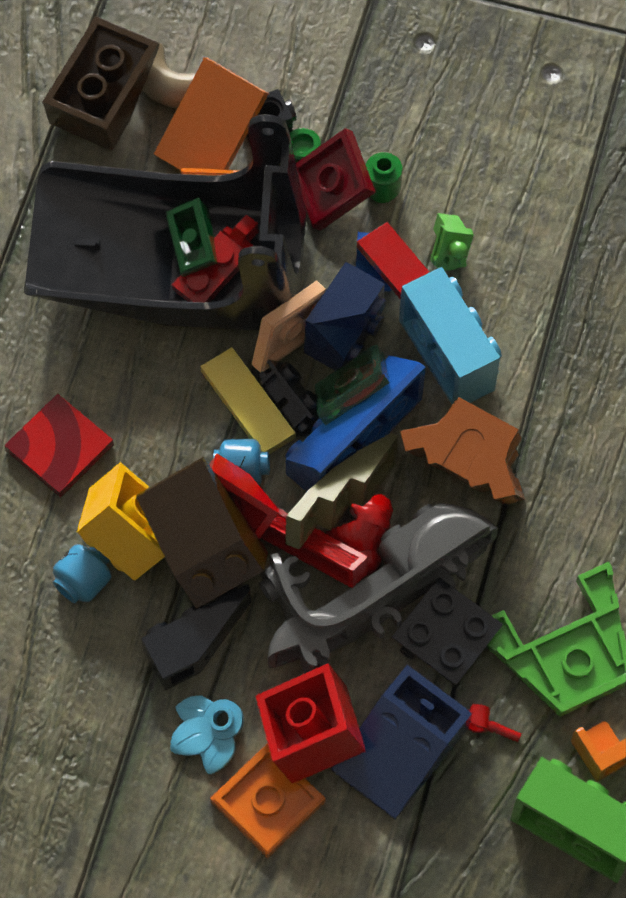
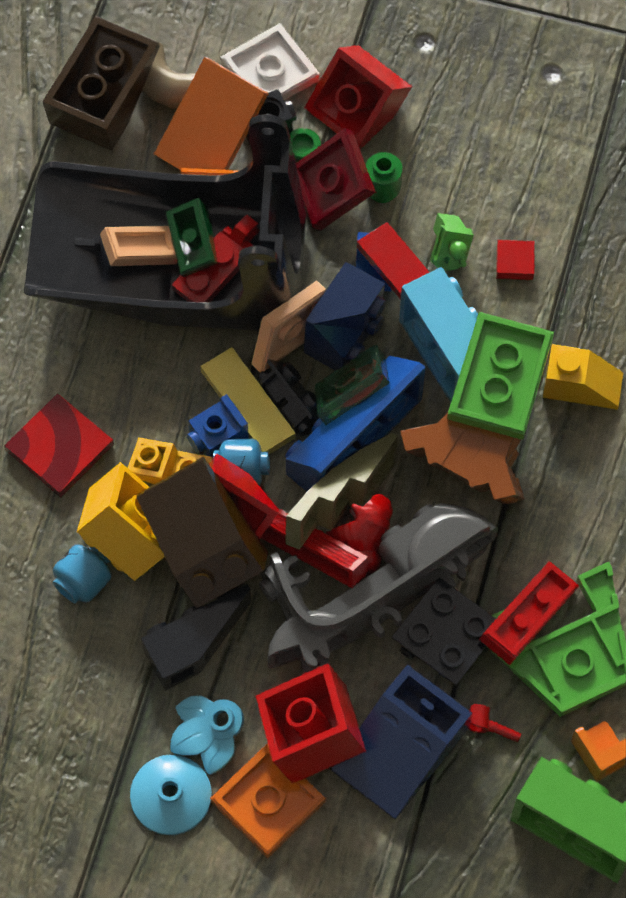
(139, 245): none -> light nougat tile
(158, 460): none -> yellow slope
(175, 813): none -> medium azure dish
(224, 413): none -> blue brick
(272, 63): none -> white tile
(357, 94): none -> red slope
(500, 375): none -> bright green tile
(515, 259): none -> red tile
(529, 613): none -> red tile
(582, 378): none -> yellow slope

